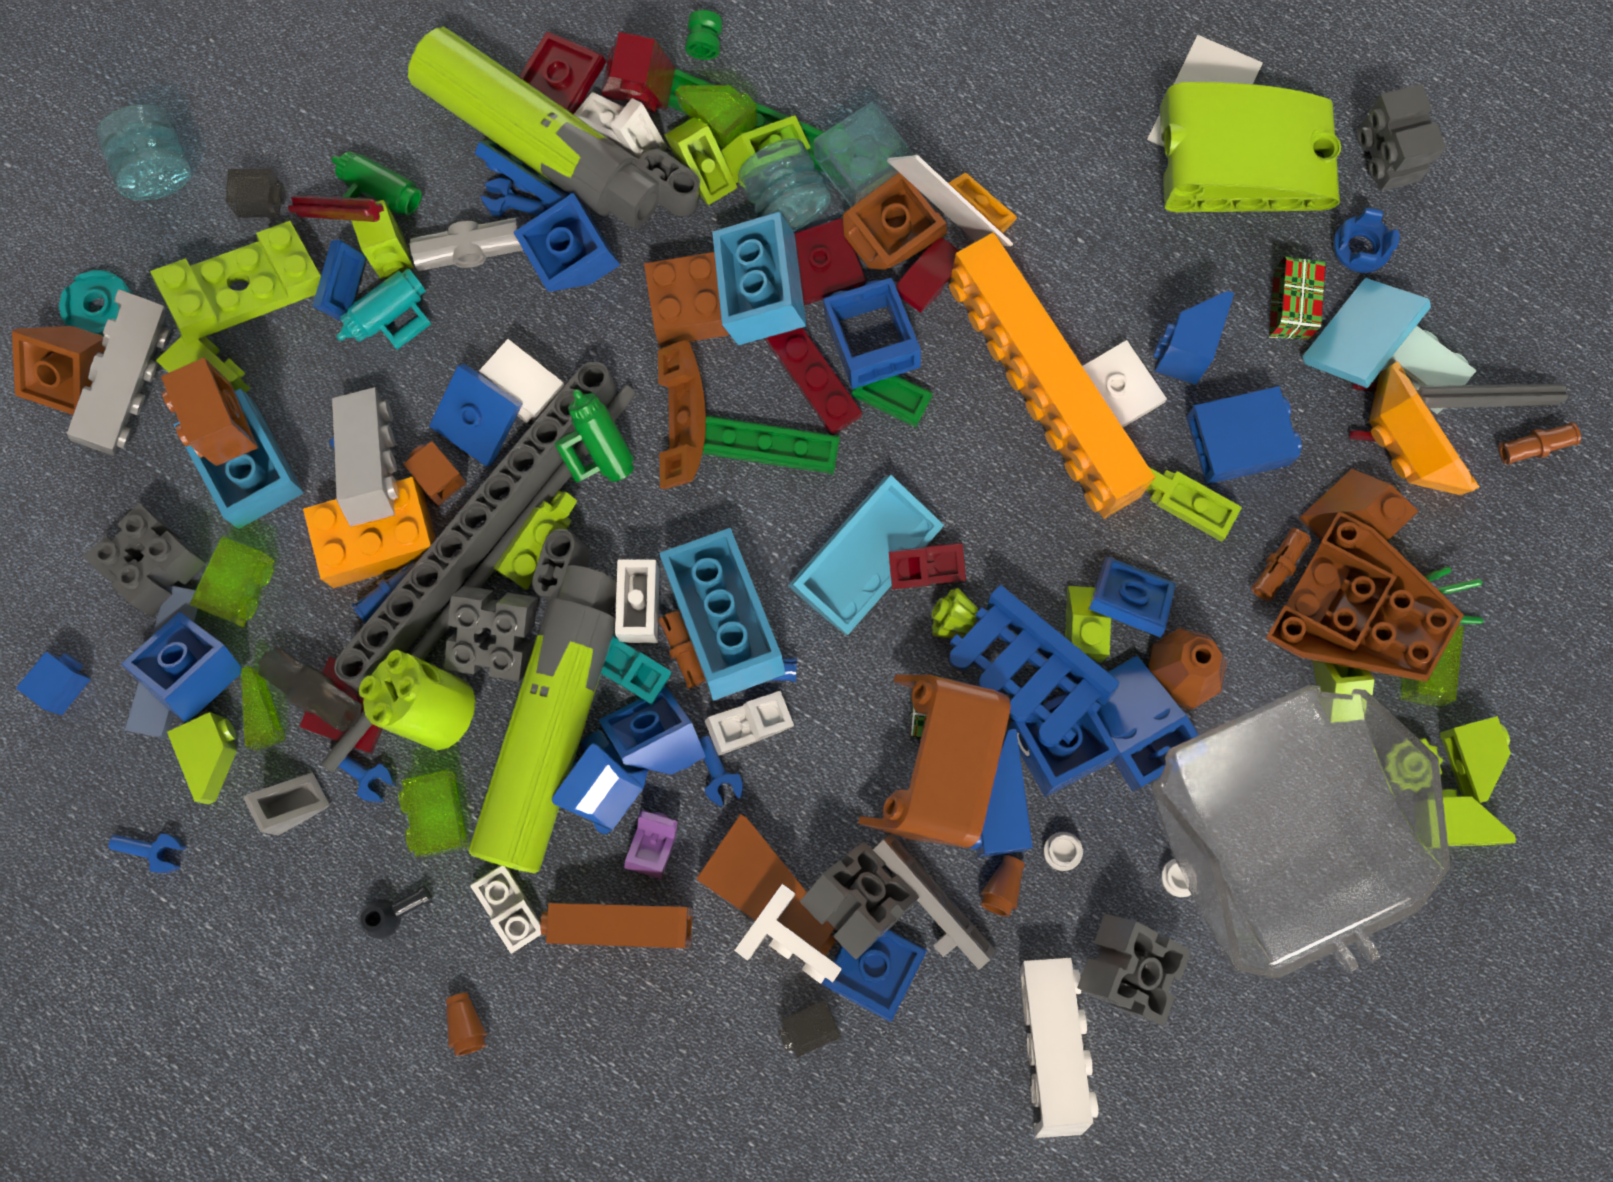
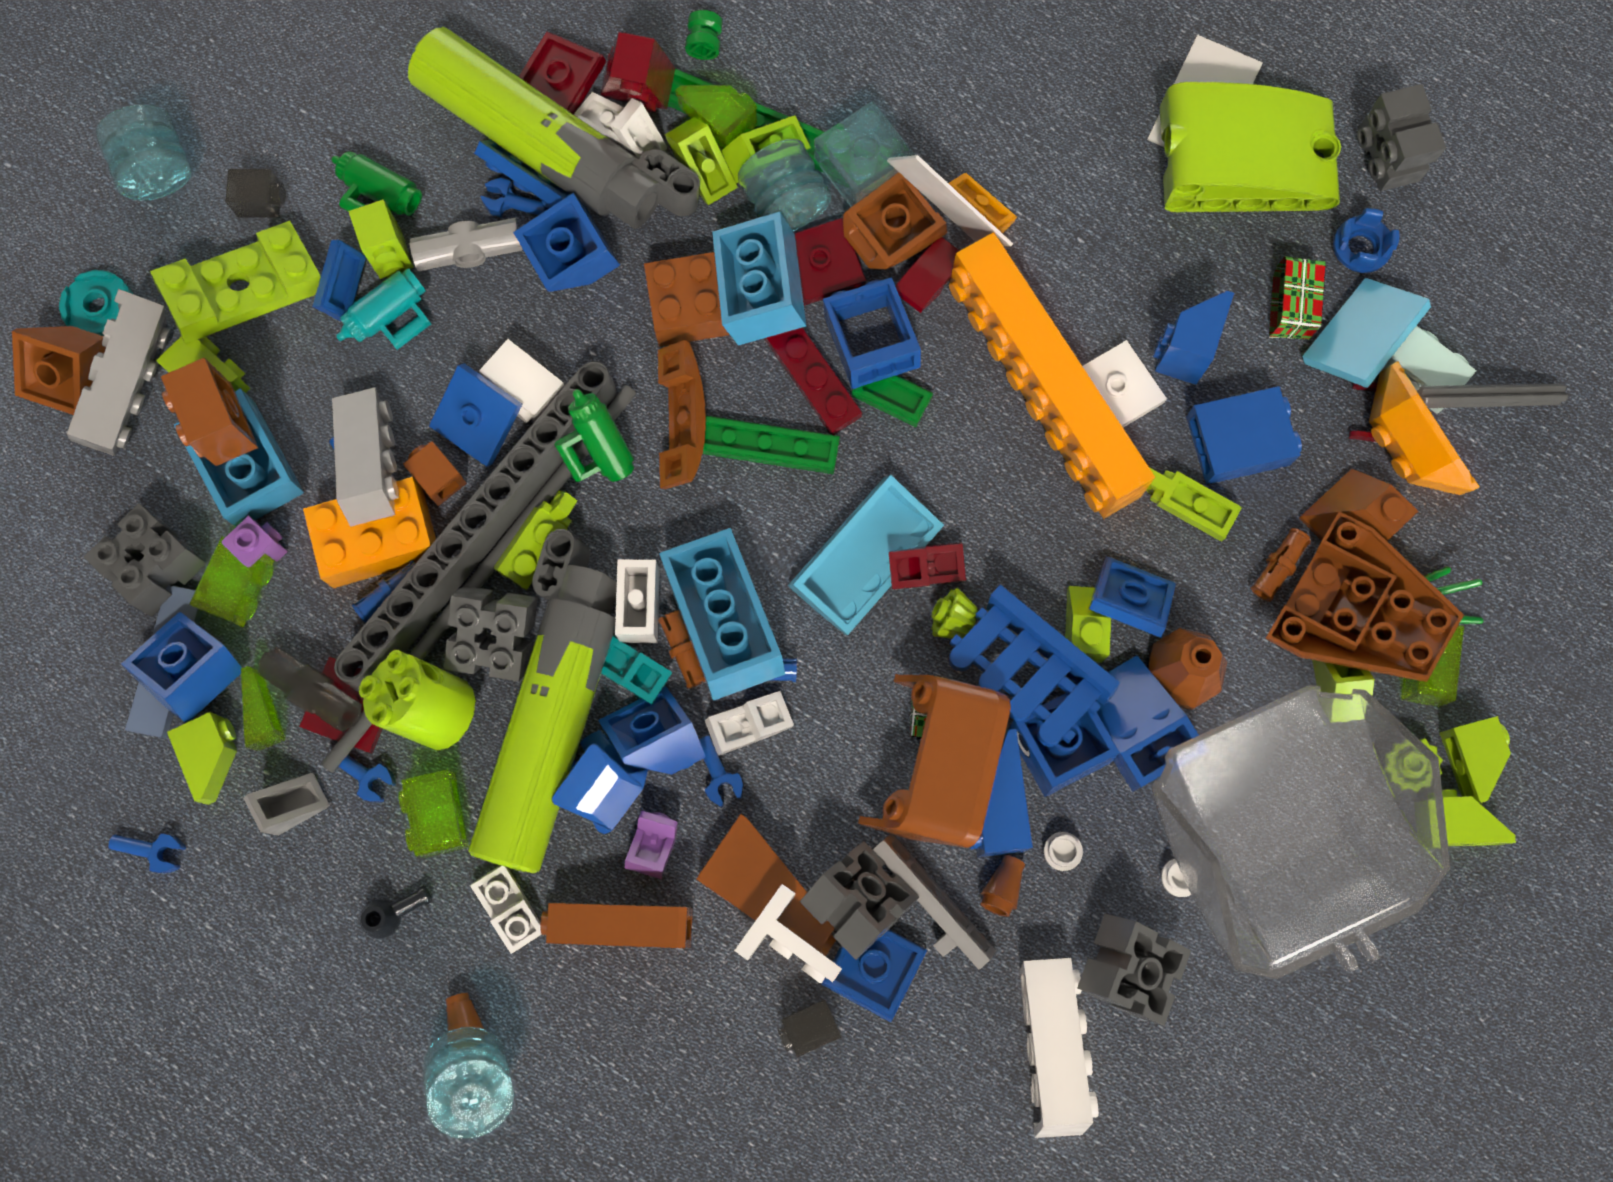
(54, 682): blue brick -> none
(252, 541): none -> medium lavender bracket
(336, 208): dark red axle -> none
(467, 1083): none -> clear light blue wheel
(1539, 443): dark orange pin -> none

